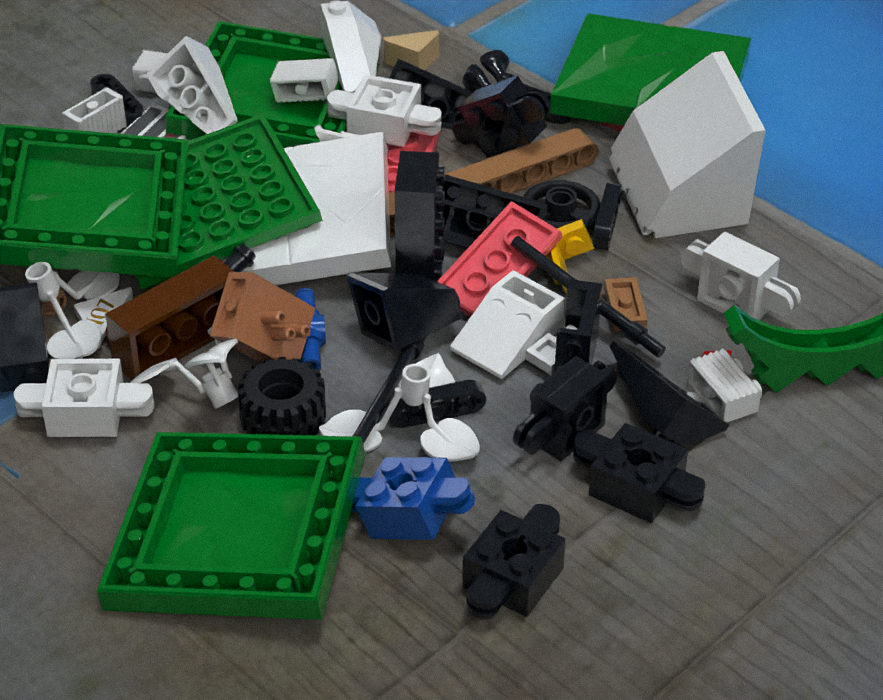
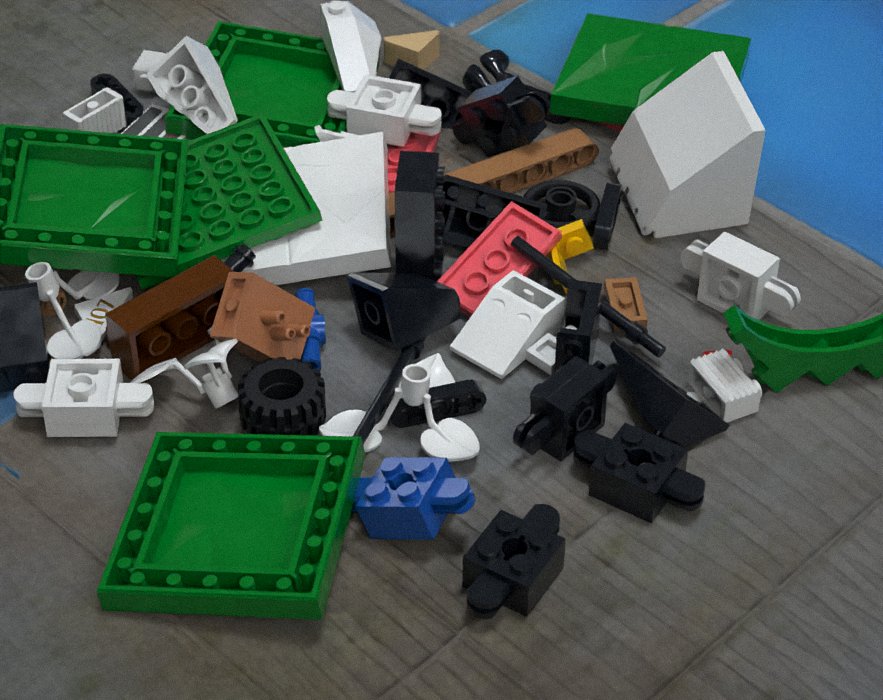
(304, 80): white brick -> none

